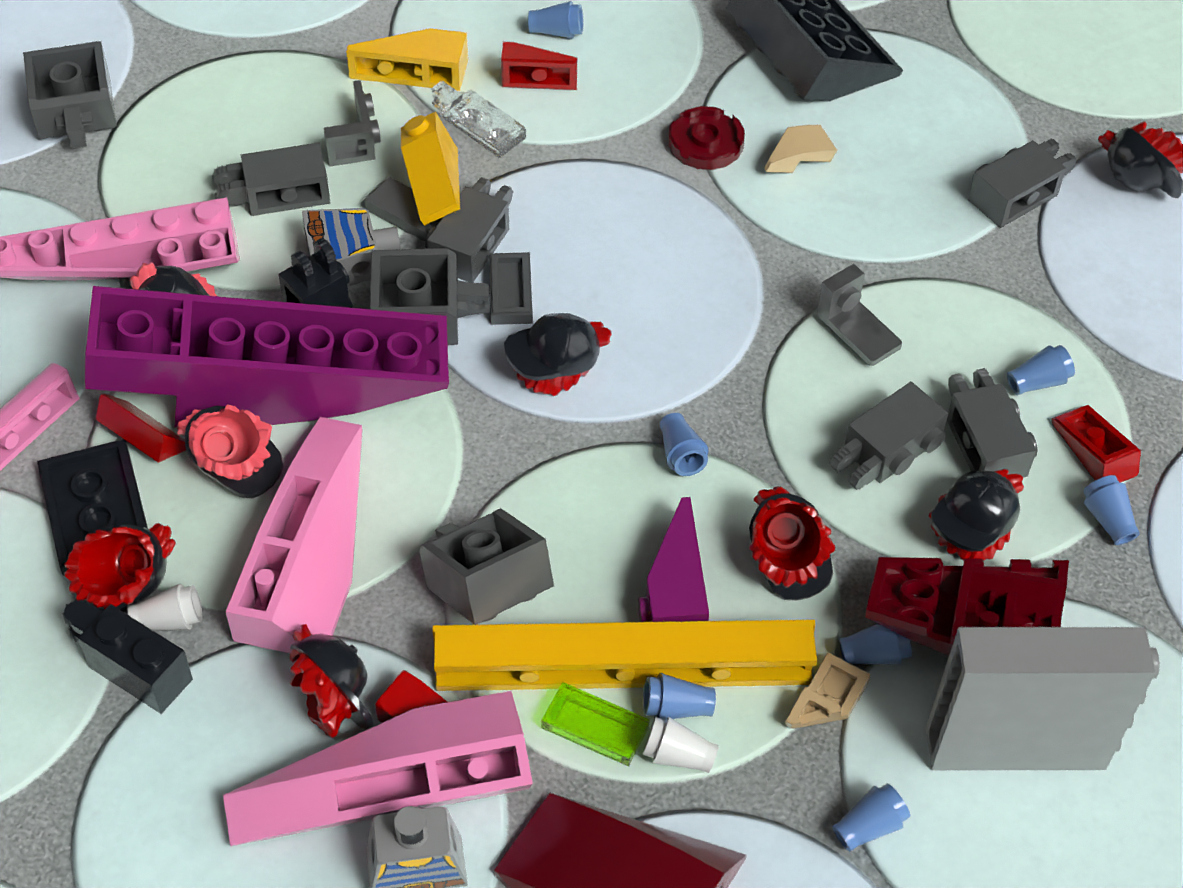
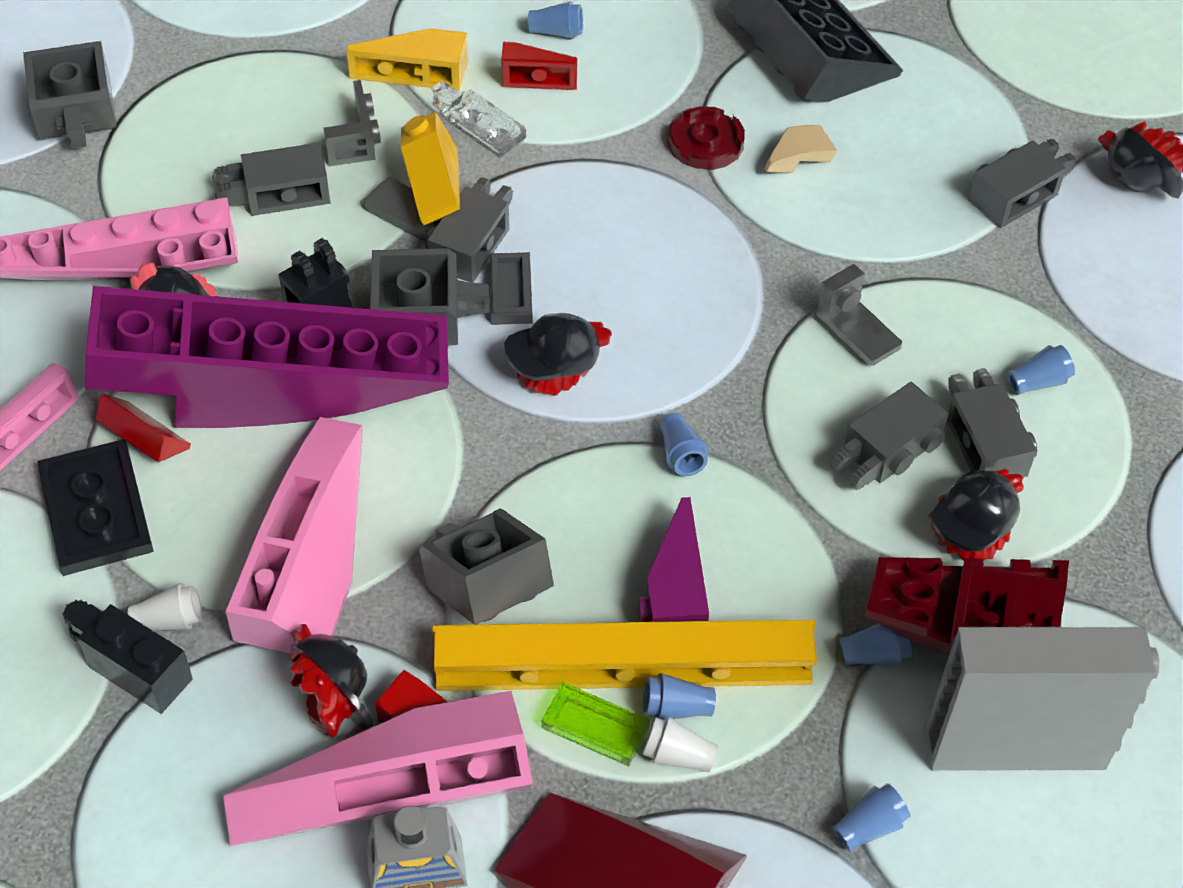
(119, 565): red hair -> none
(232, 449): coral hair -> none
(351, 238): light grey torso -> none
(791, 544): red hair -> none
(830, 694): tan slope -> none
(1098, 444): red slope -> none
(1112, 508): medium blue cone -> none

